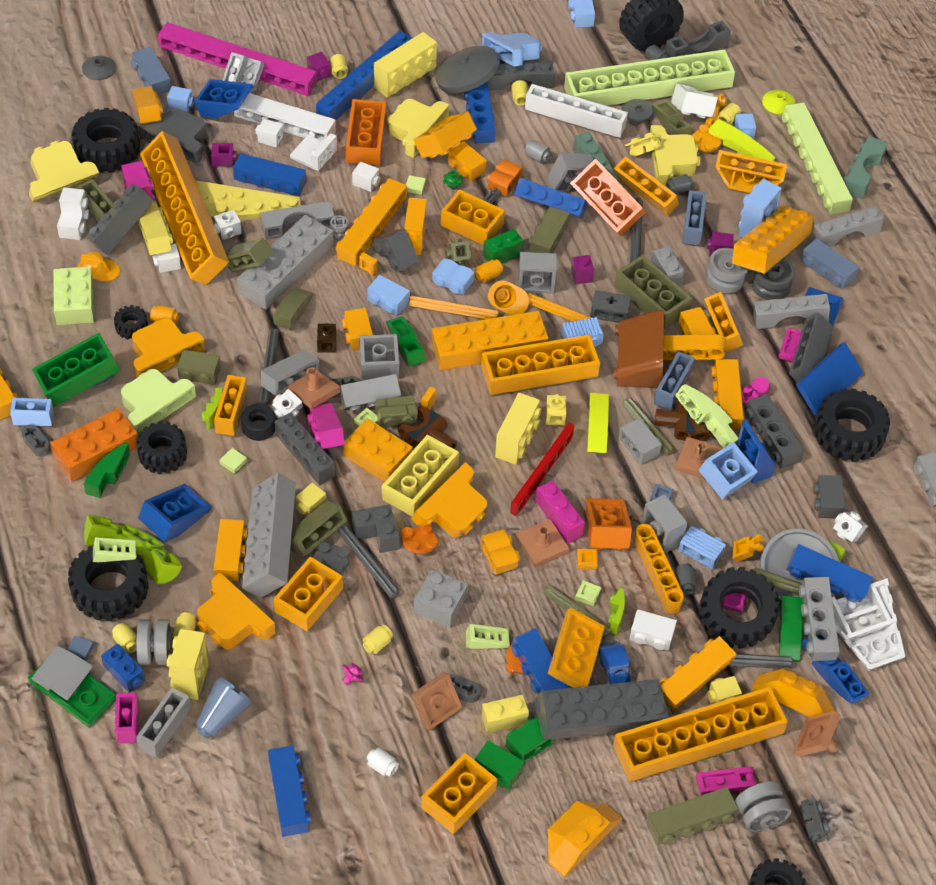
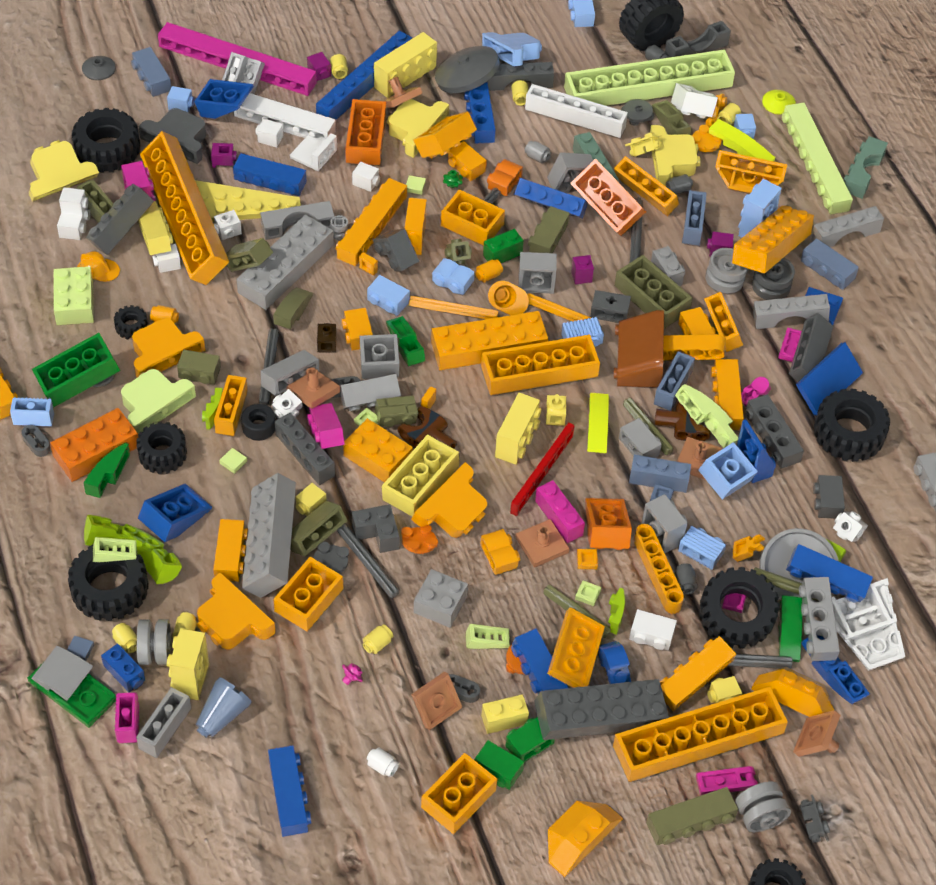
(147, 104): light orange brick -> none
(399, 94): none -> nougat tile
(667, 473): none -> sand blue brick

